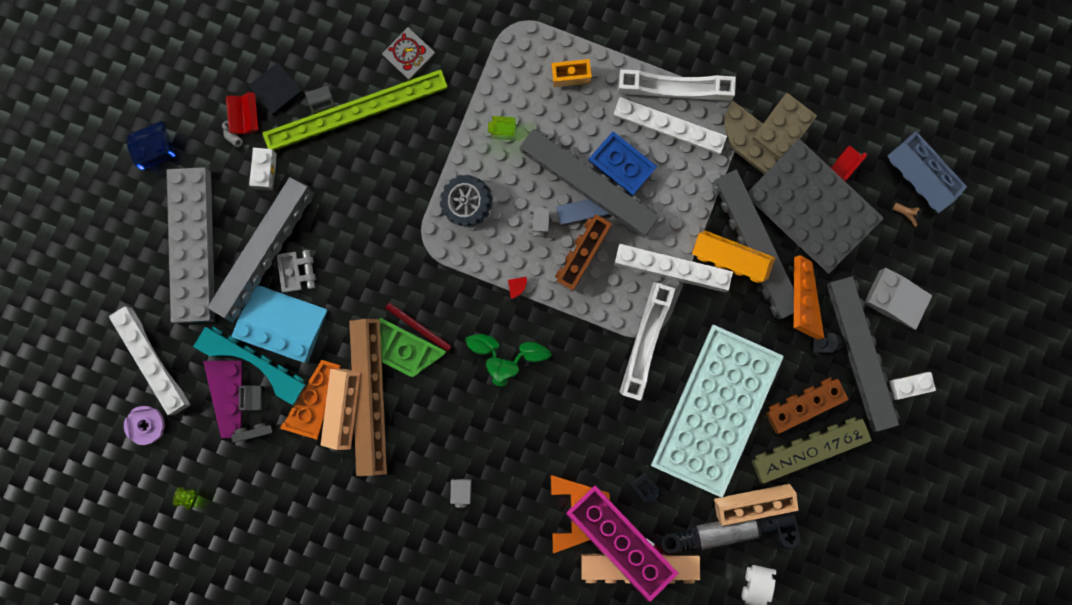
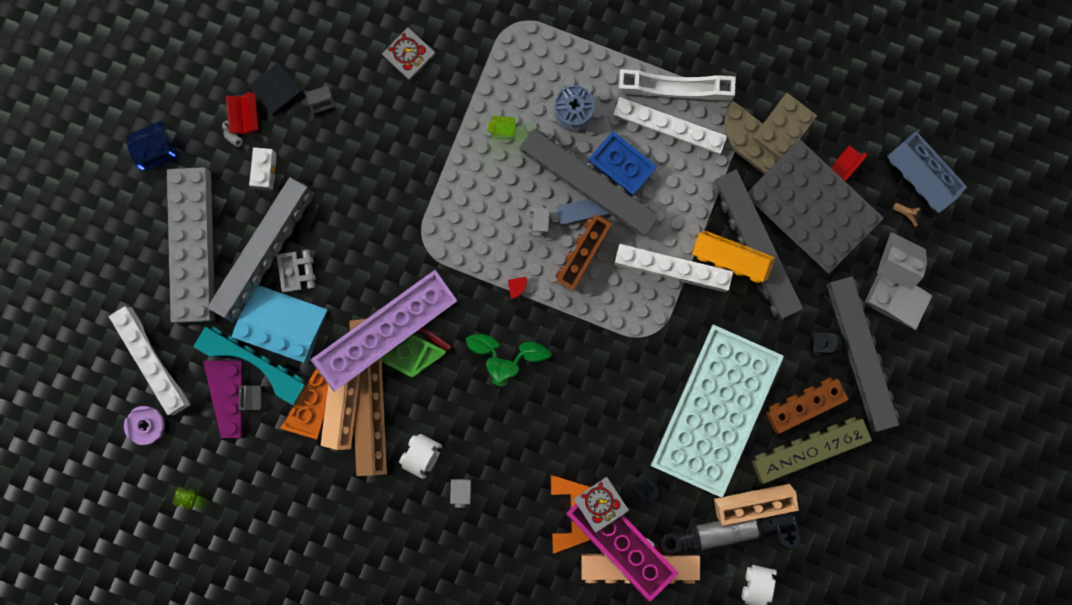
(242, 434): dark grey plate -> none
(355, 110): lime plate -> none
(383, 330): none -> lavender plate
(420, 456): none -> white brick
(448, 198): black wheel -> none
(571, 73): light orange brick -> none
(575, 119): none -> sand blue wheel
(601, 504): none -> light grey tile
(652, 320): white arch -> none
(806, 303): orange wing -> none
(903, 261): none -> light grey slope
(911, 385): white brick -> none

